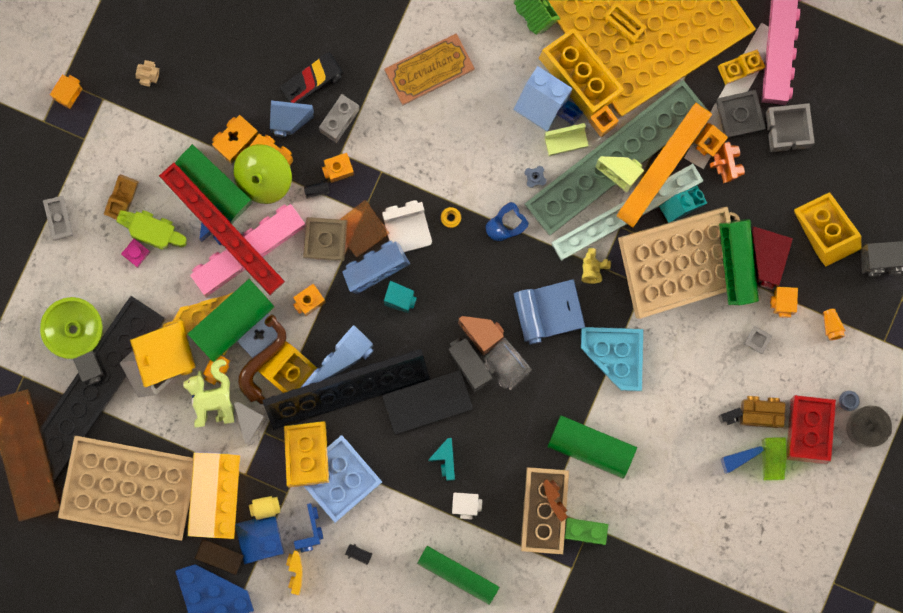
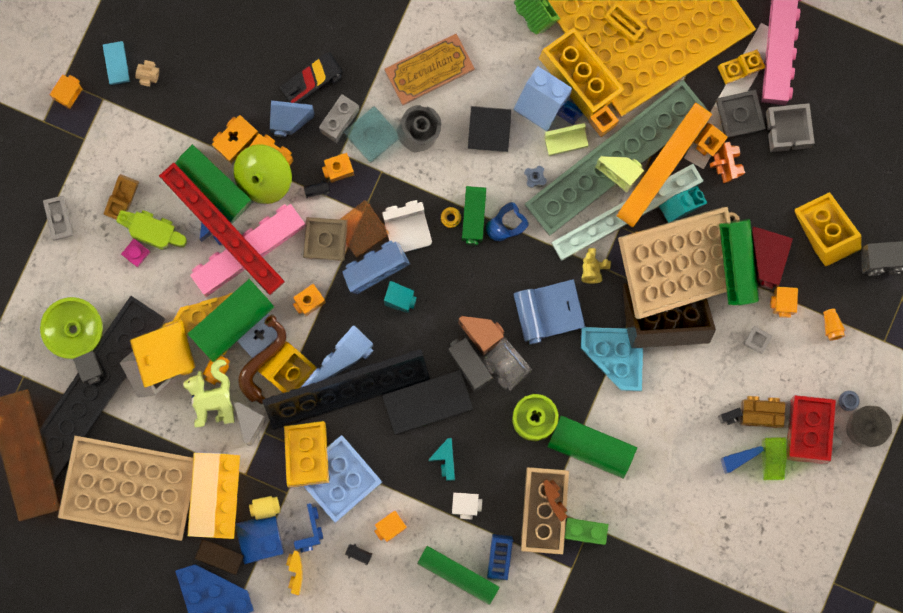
(116, 63): none -> medium azure tile
(372, 134): none -> clear light blue tile
(389, 527): none -> light orange brick
(409, 132): none -> dark grey brick
(474, 215): none -> green slope
(489, 128): none -> black slope
(500, 539): none -> blue slope
(540, 406): none -> lime wheel
(673, 327): none -> dark brown slope

